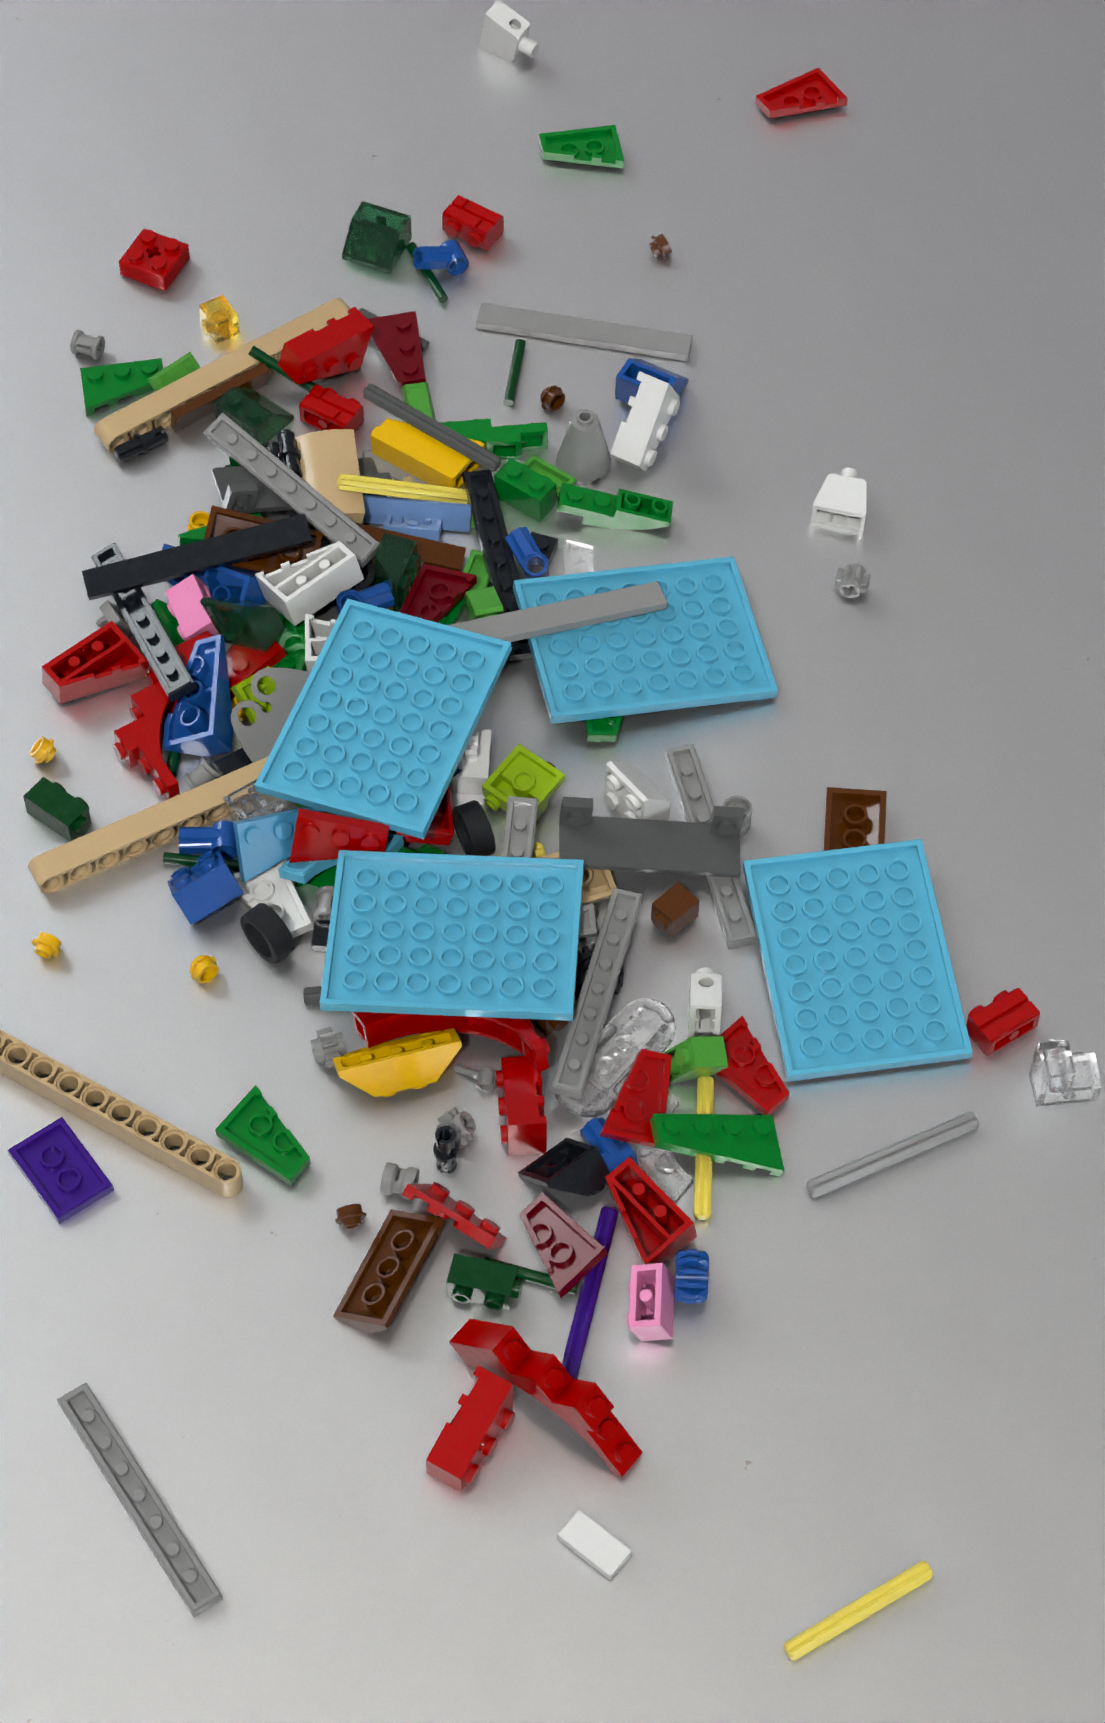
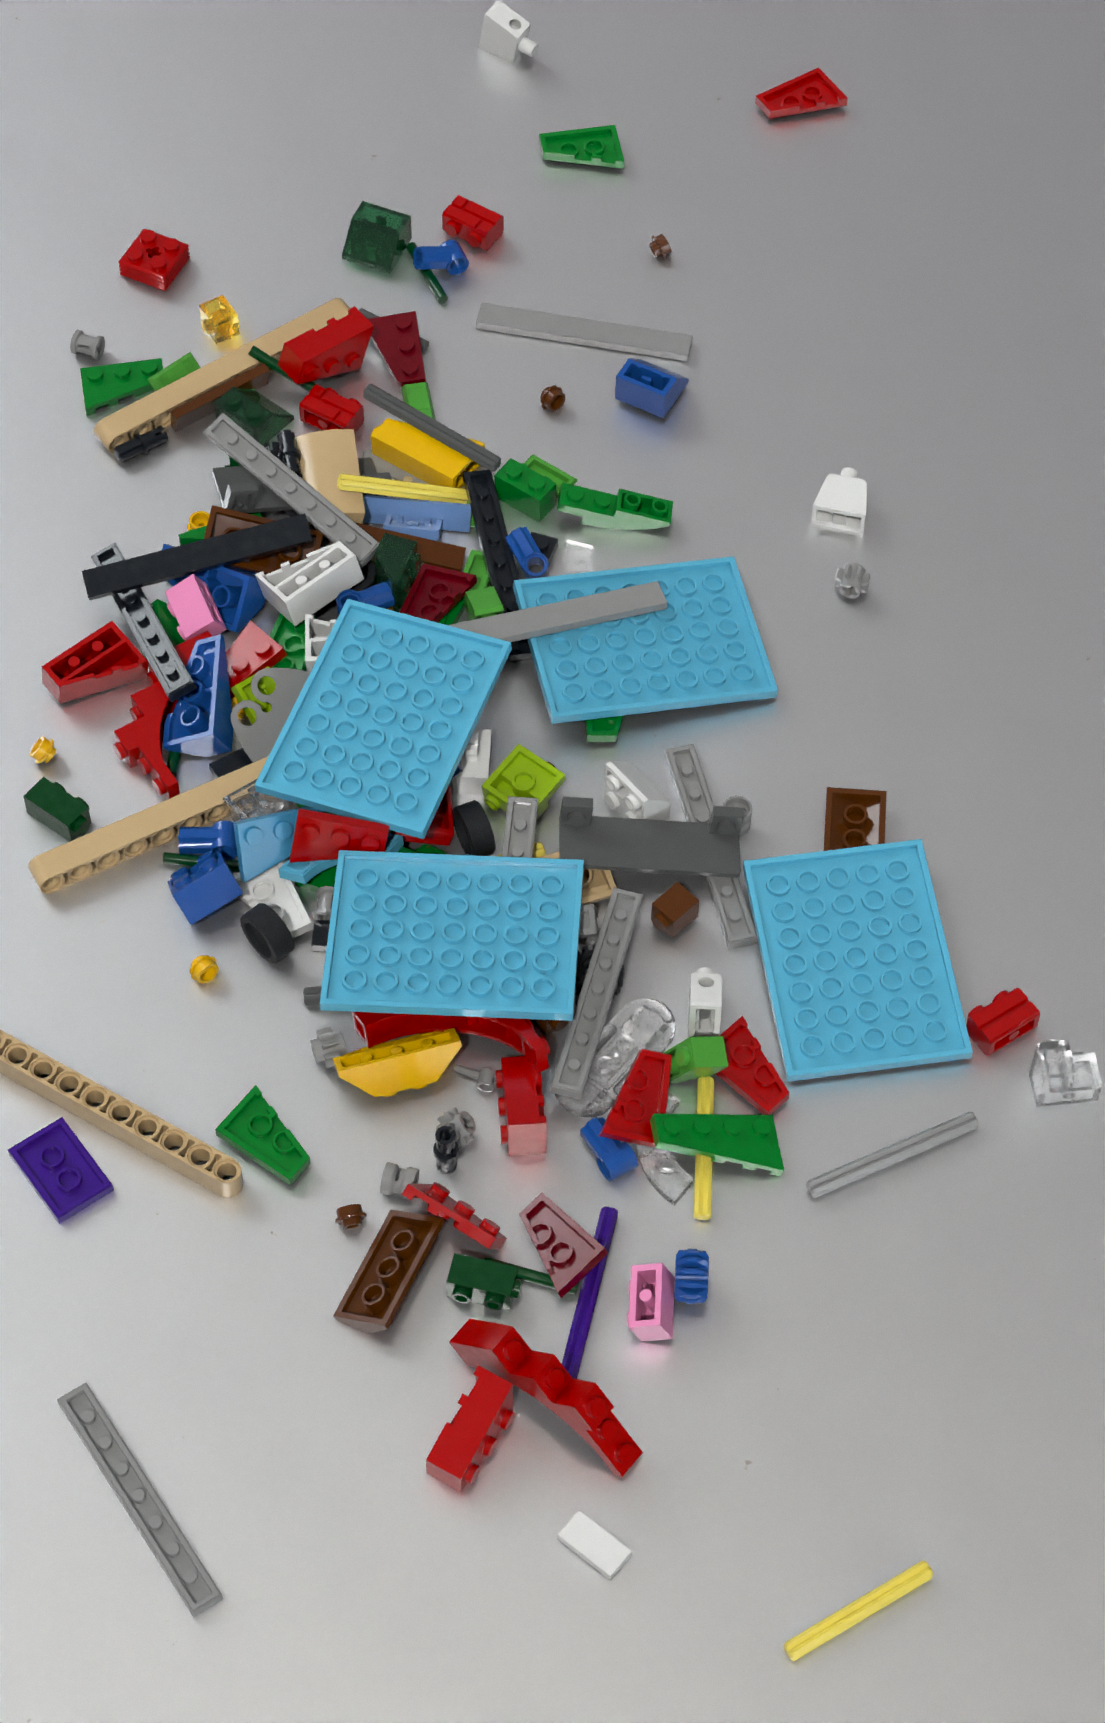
(46, 945): yellow plate -> none
(113, 613): light grey tile -> none
(204, 773): light grey bush -> none
(244, 622): clear green slope -> none
(504, 440): green slope -> none
(514, 372): dark green bar -> none
(569, 1168): black slope -> none
(584, 449): light grey cone -> none
(646, 423): white wedge -> none
(650, 1216): red wedge -> none

